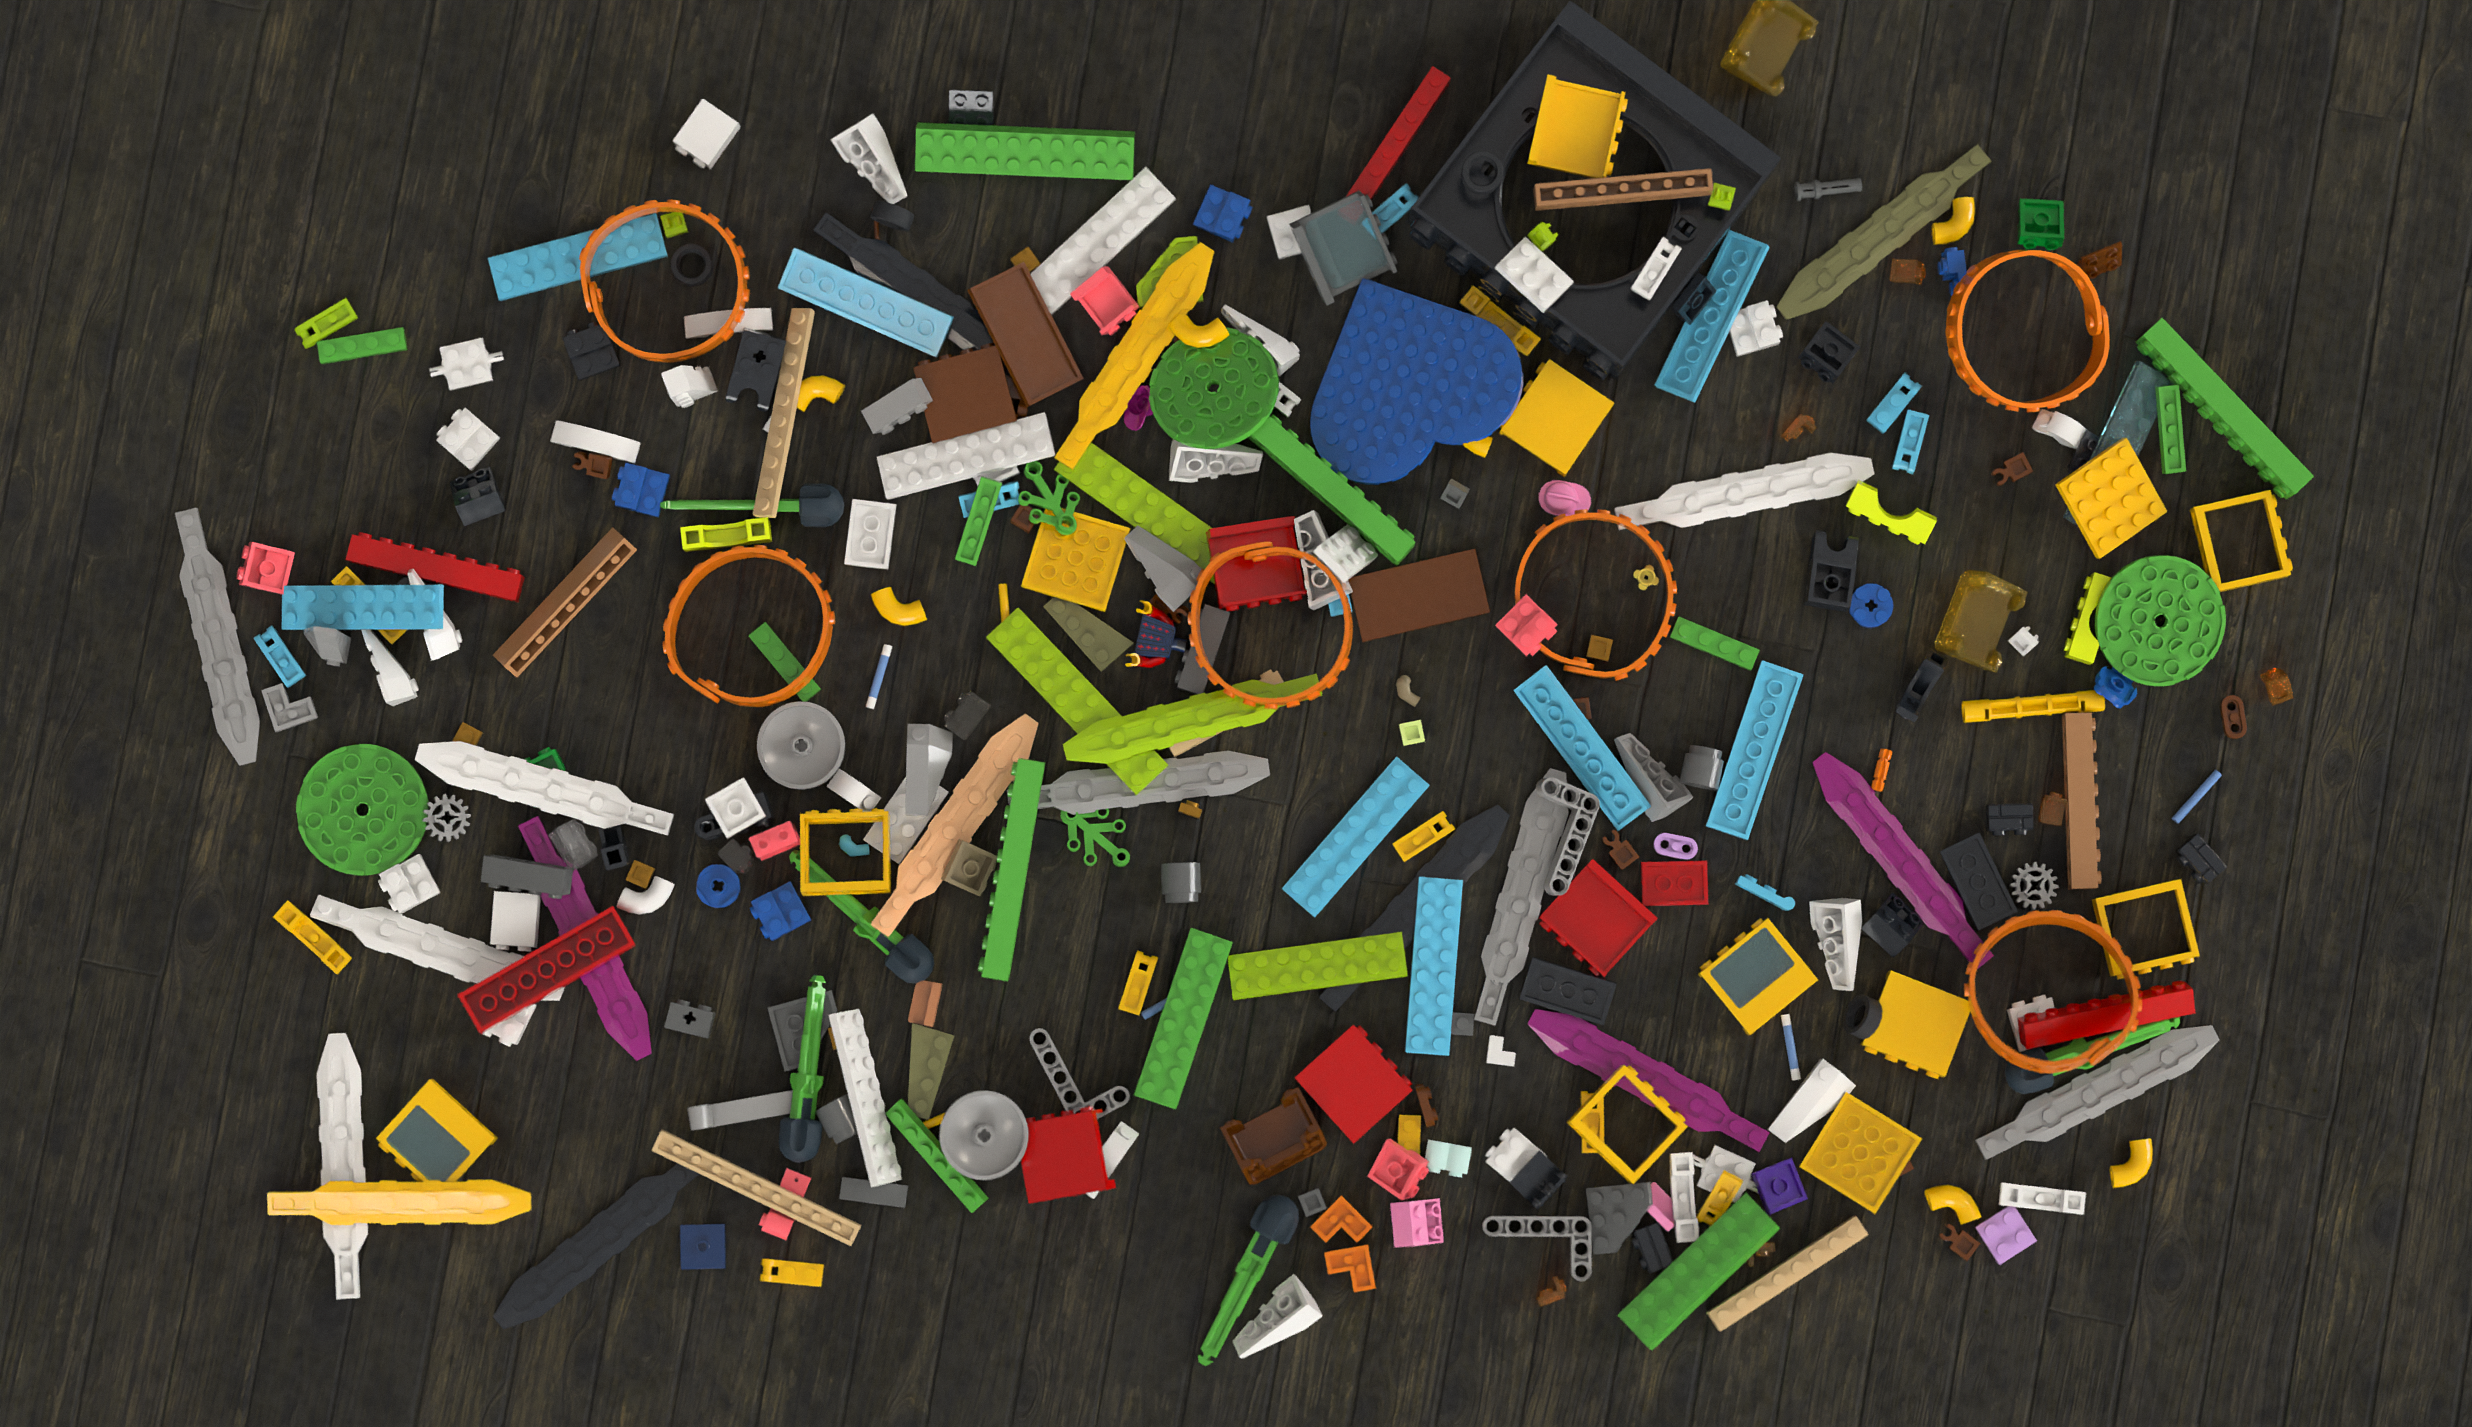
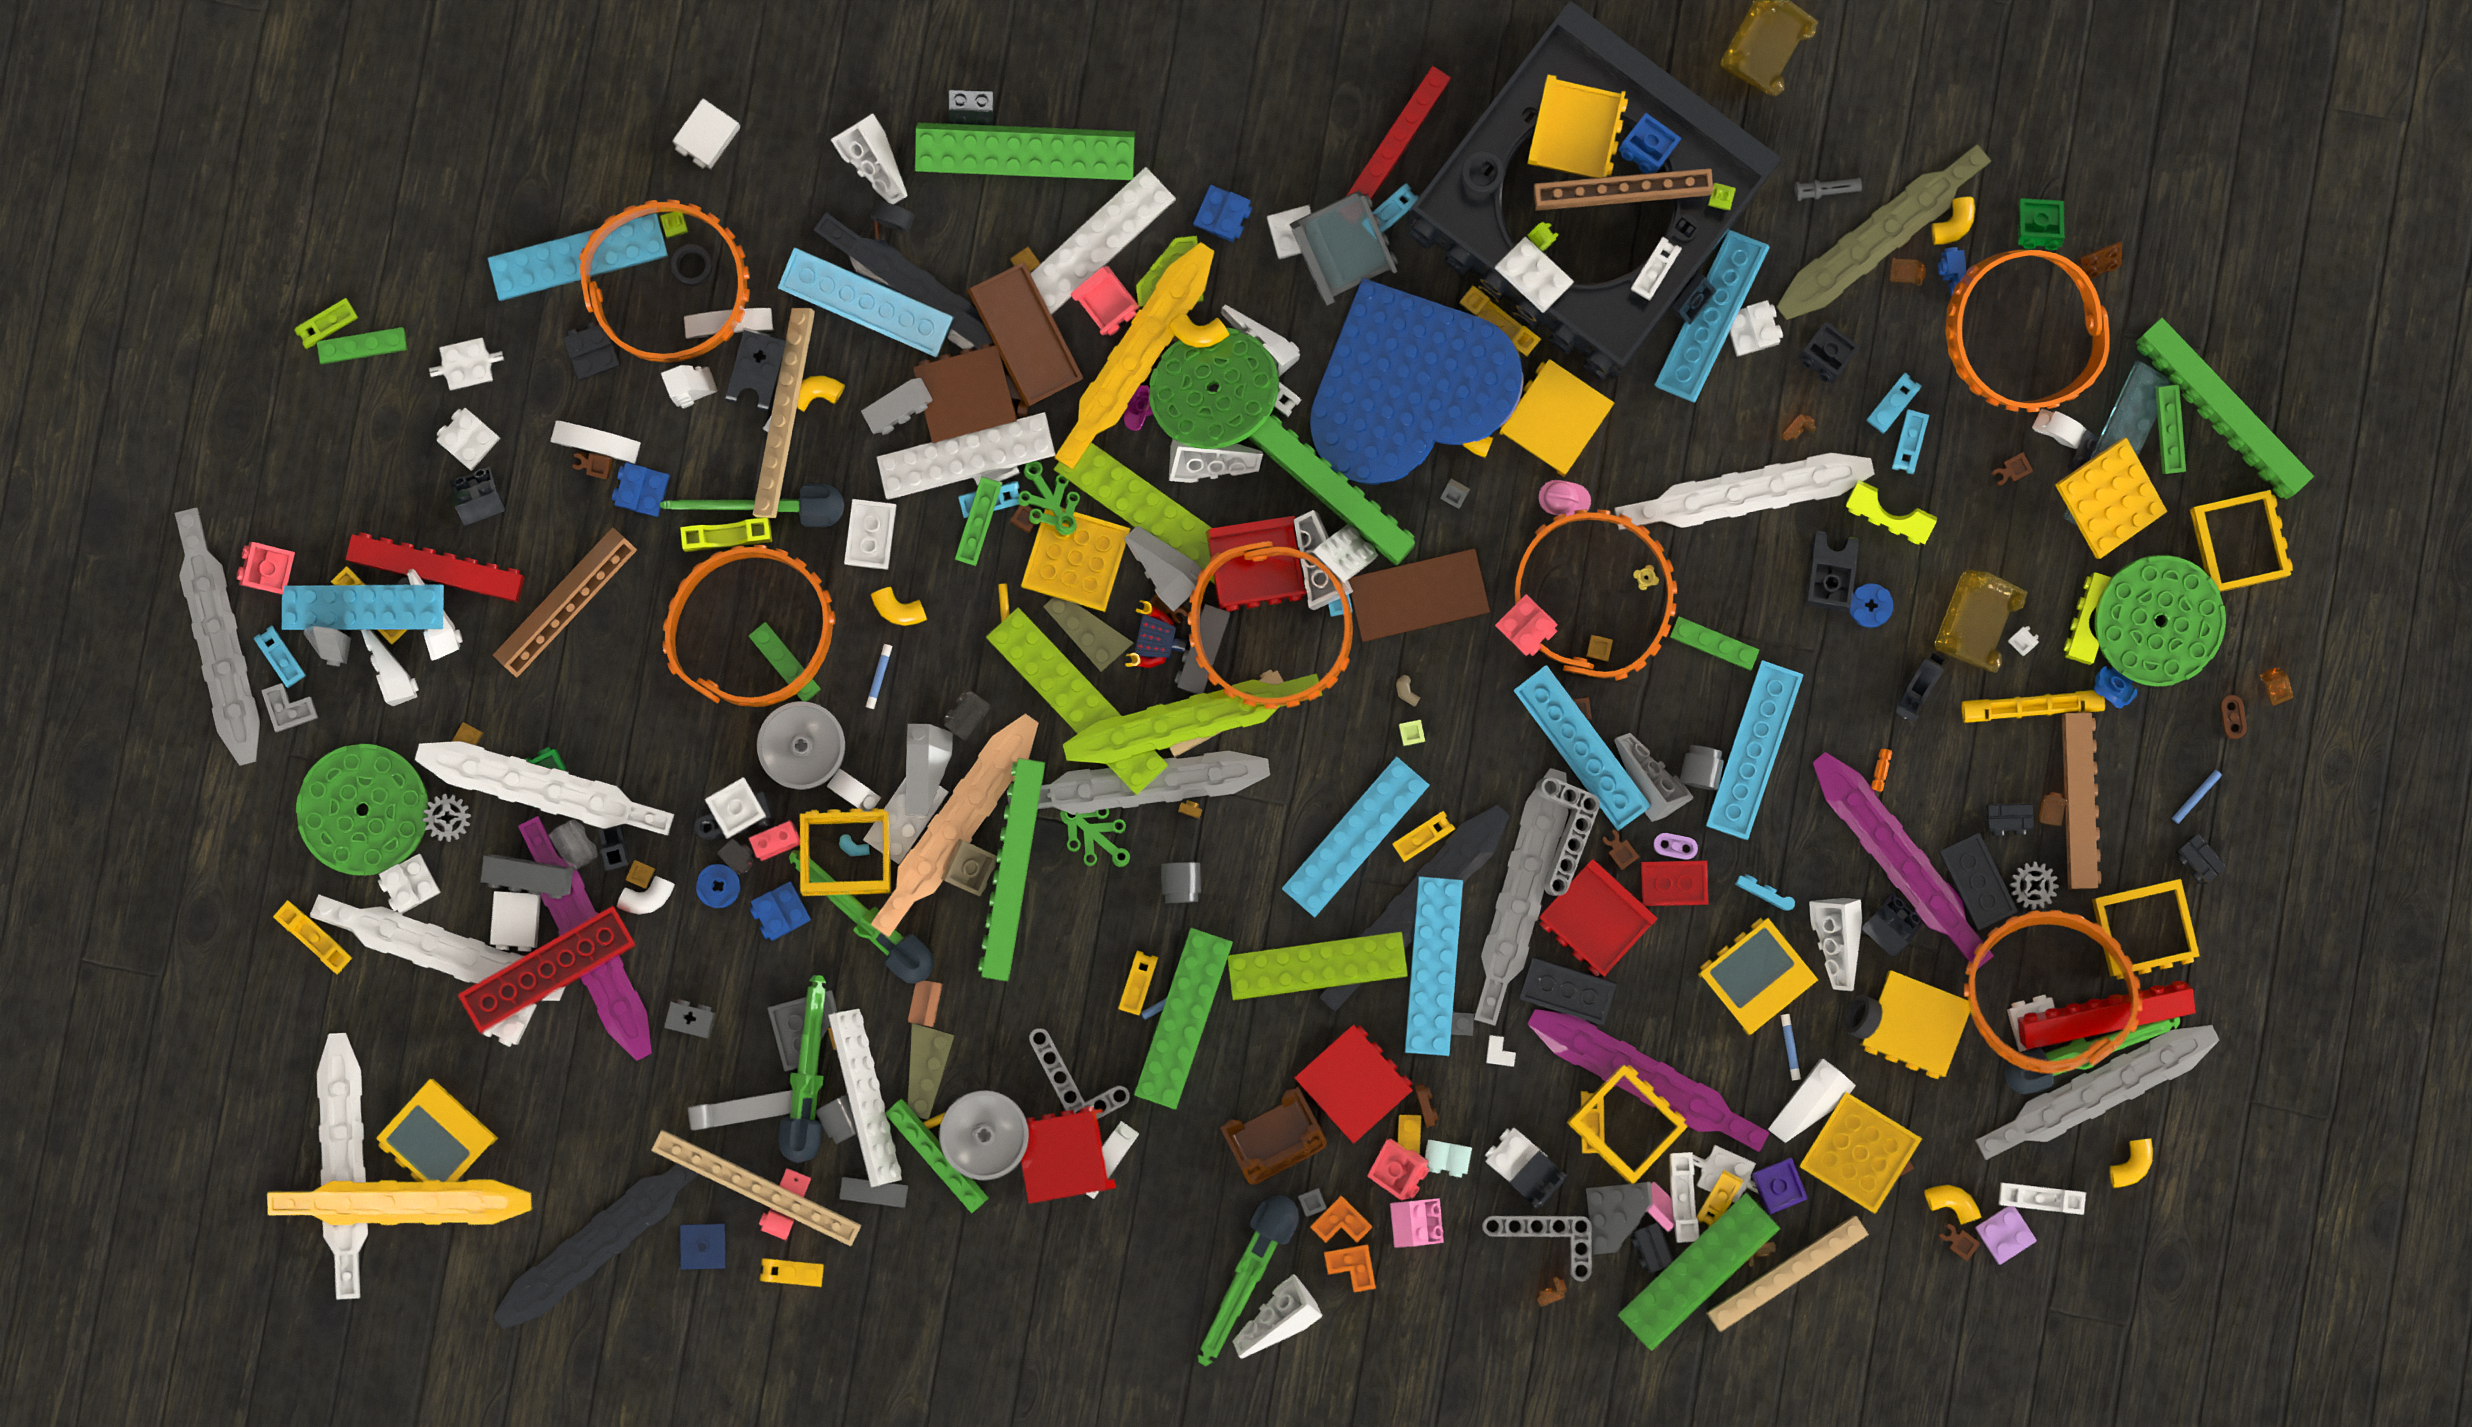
(1649, 144): none -> blue plate

